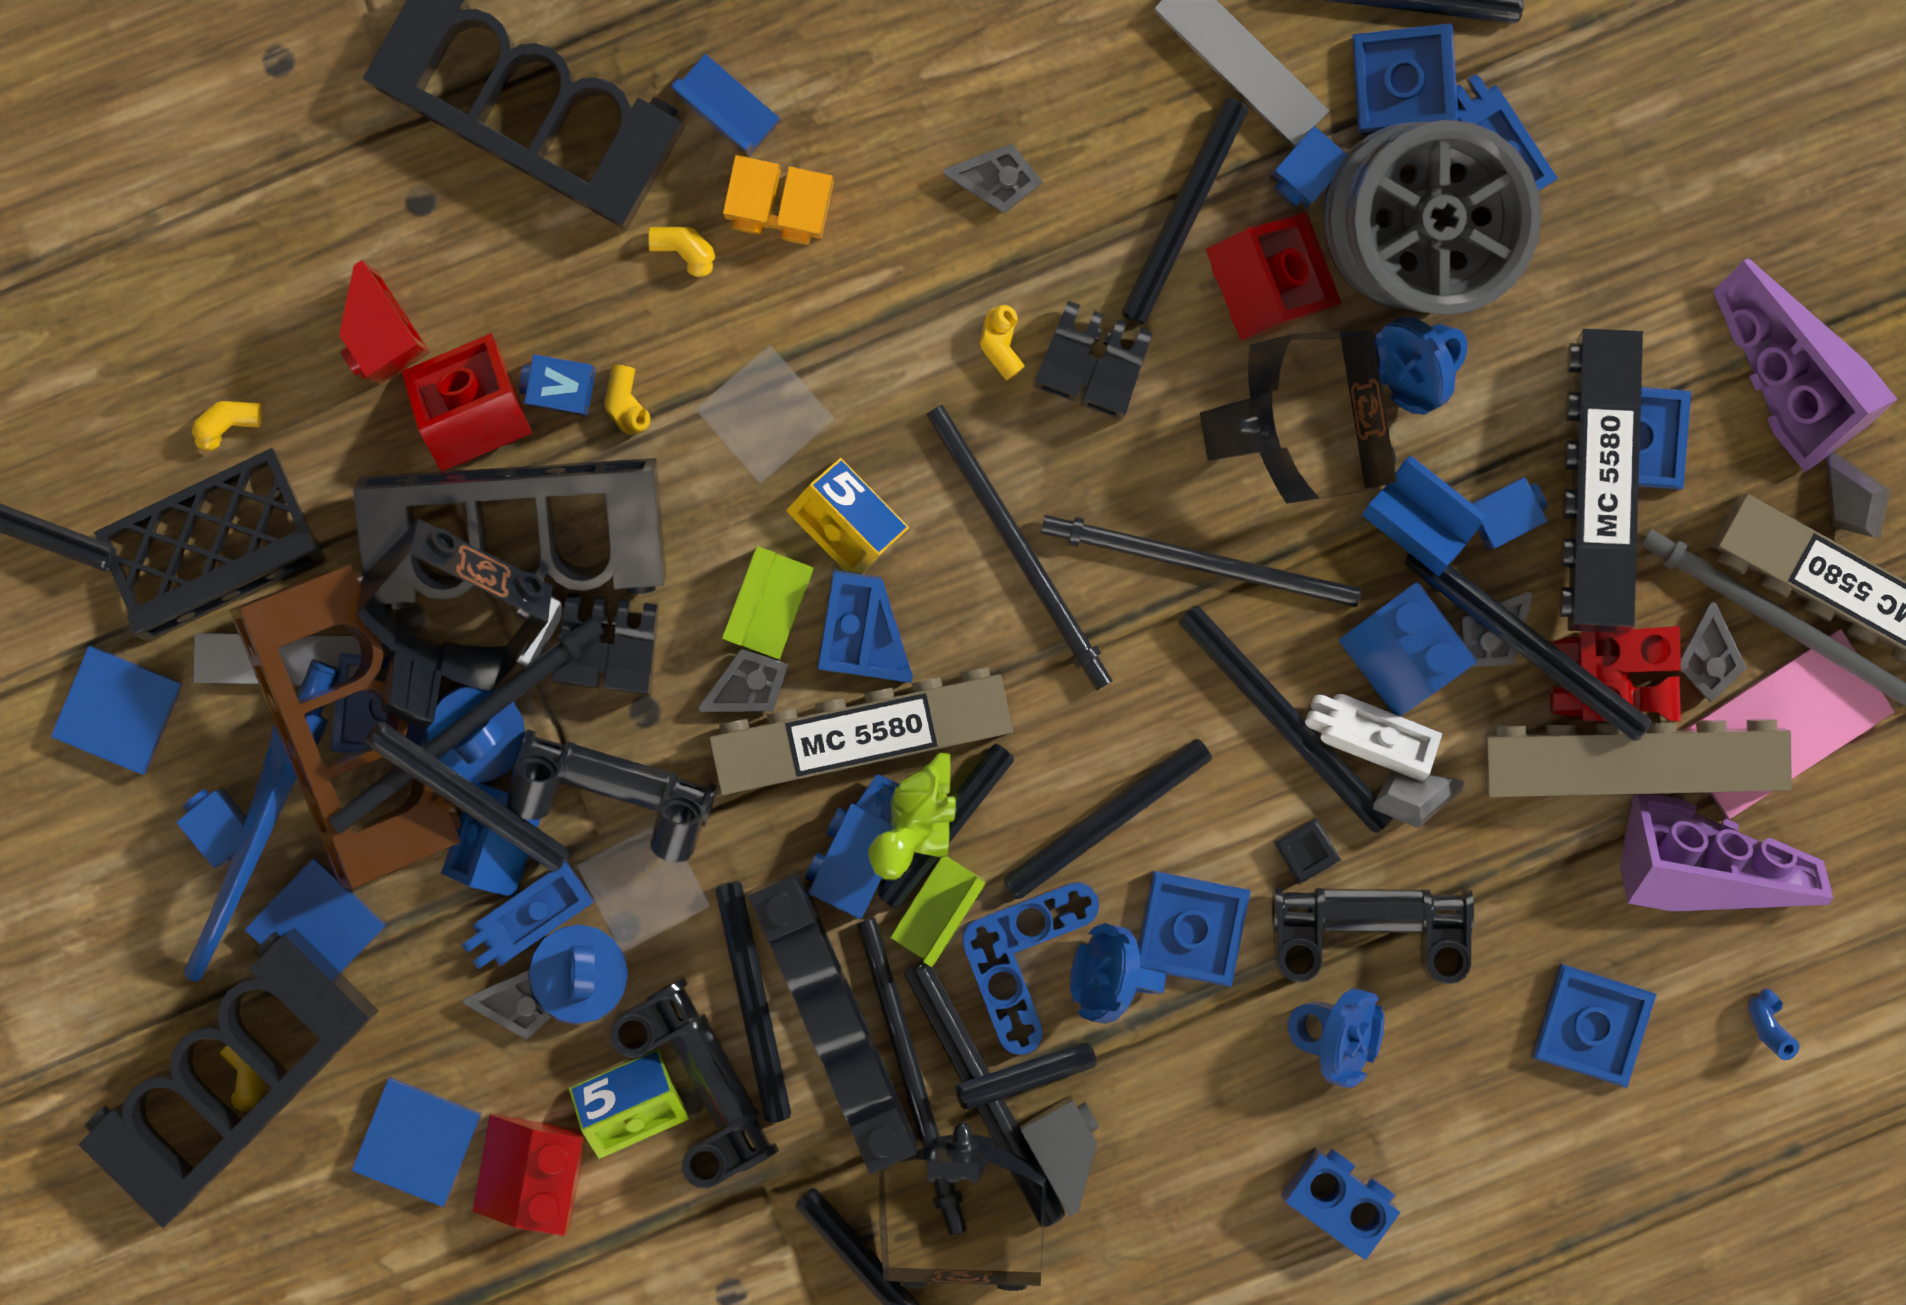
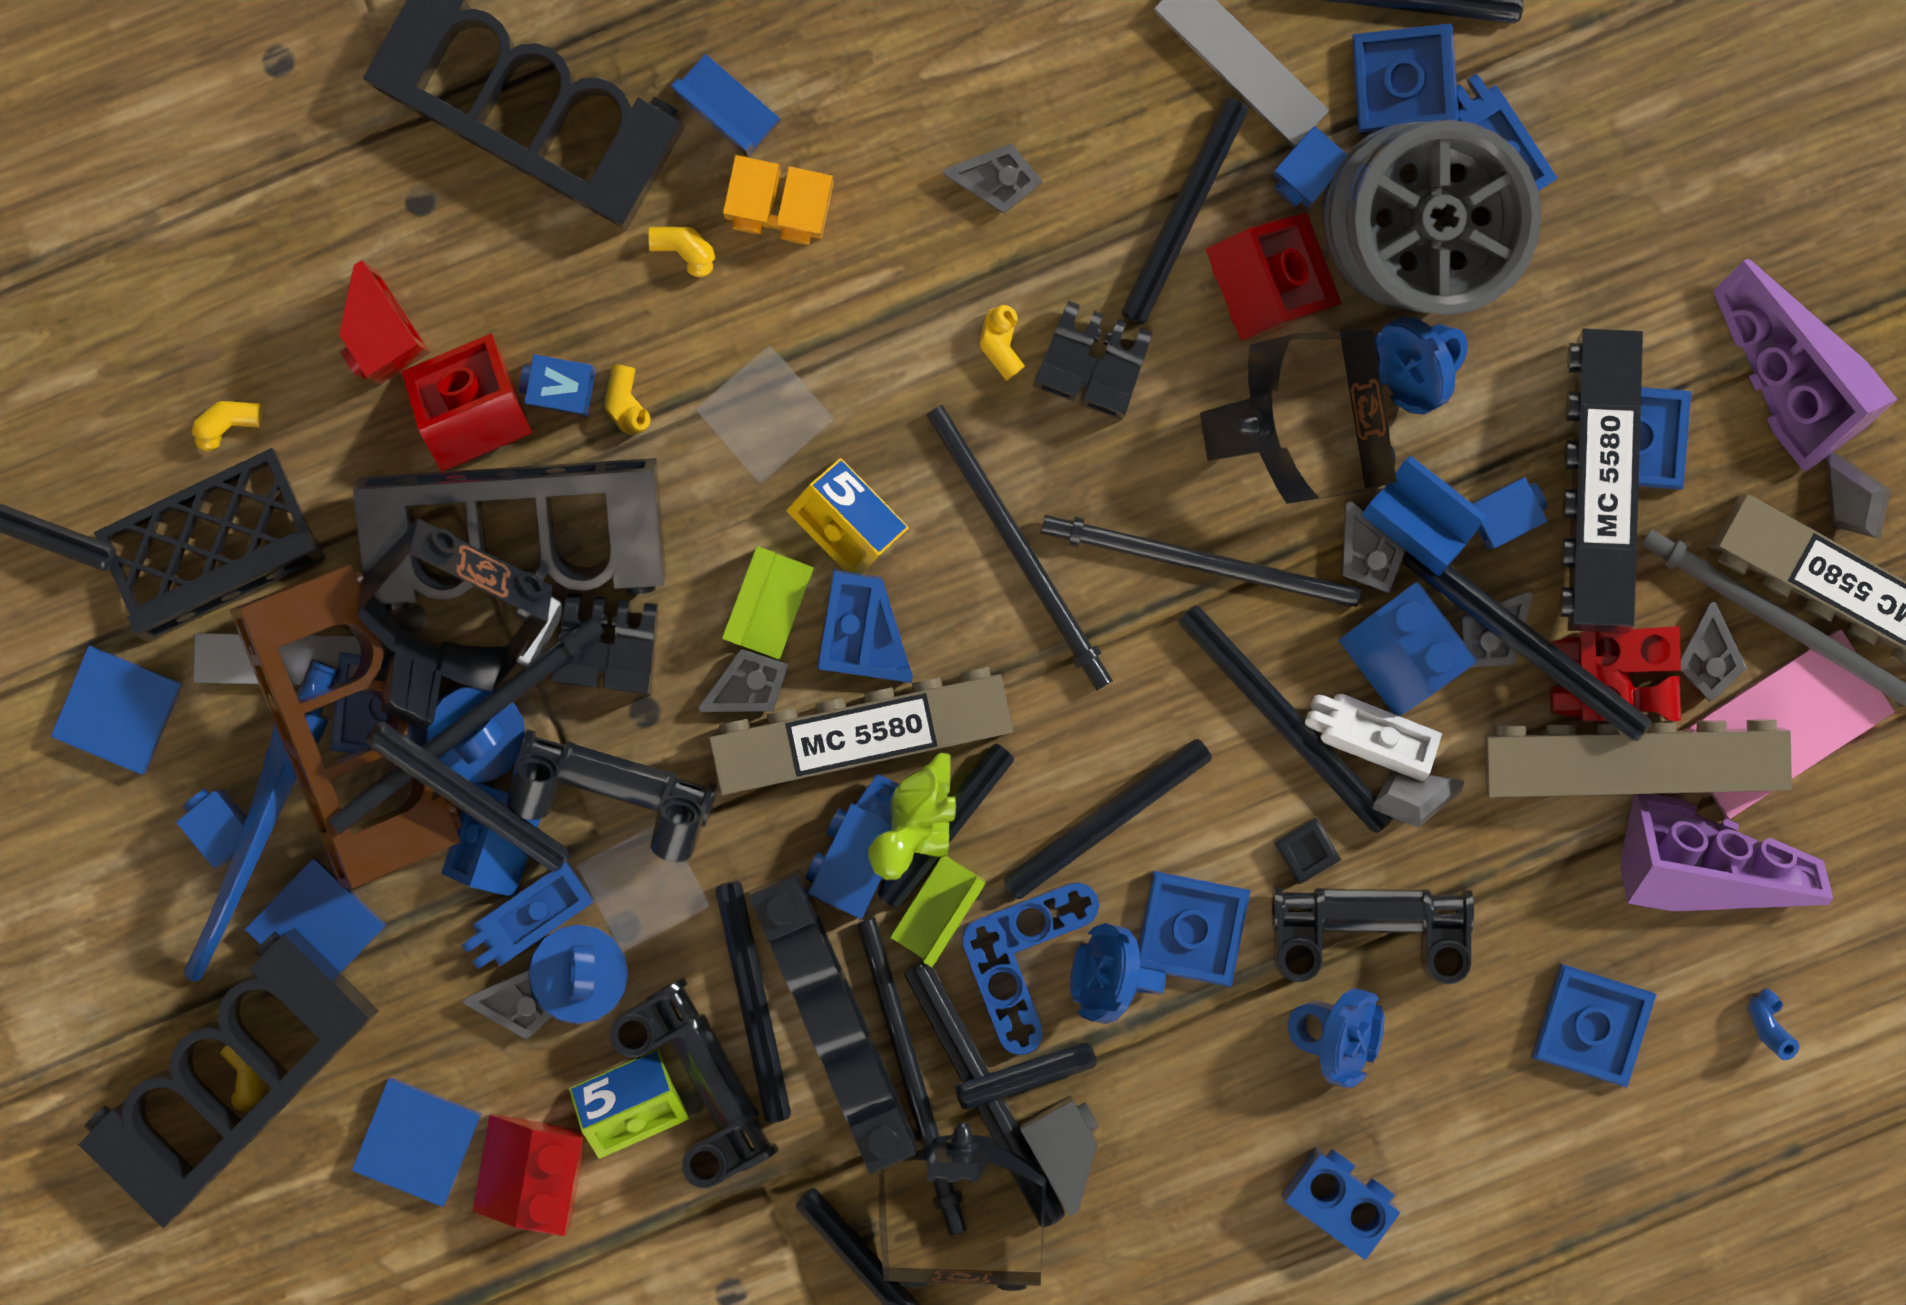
(1368, 552): none -> flat silver piece

